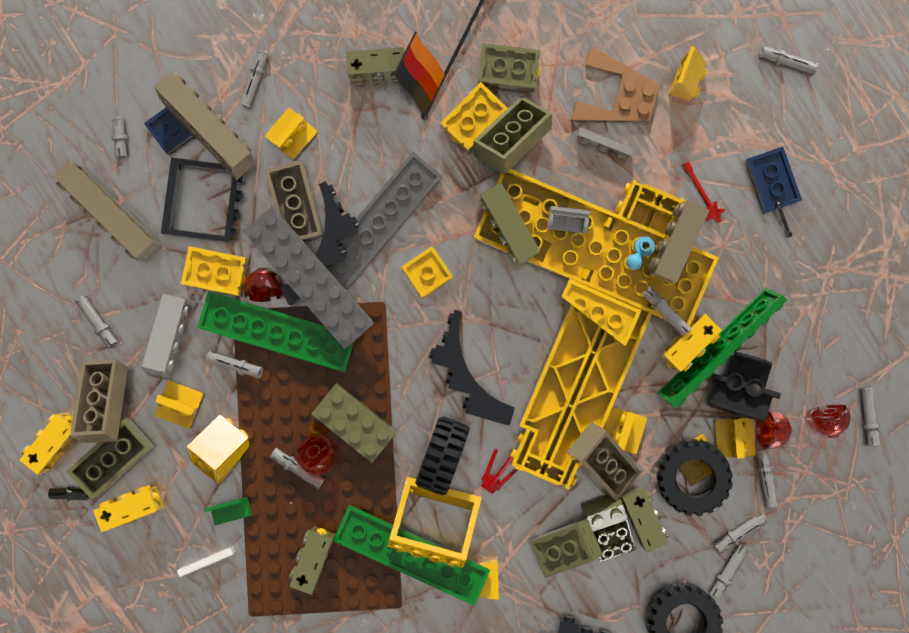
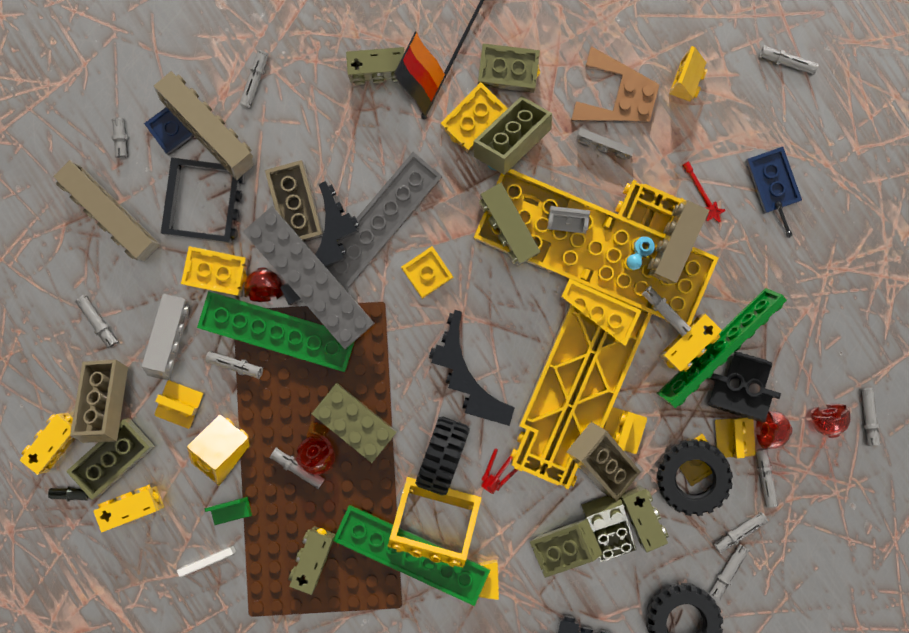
(291, 133): yellow bracket -> none

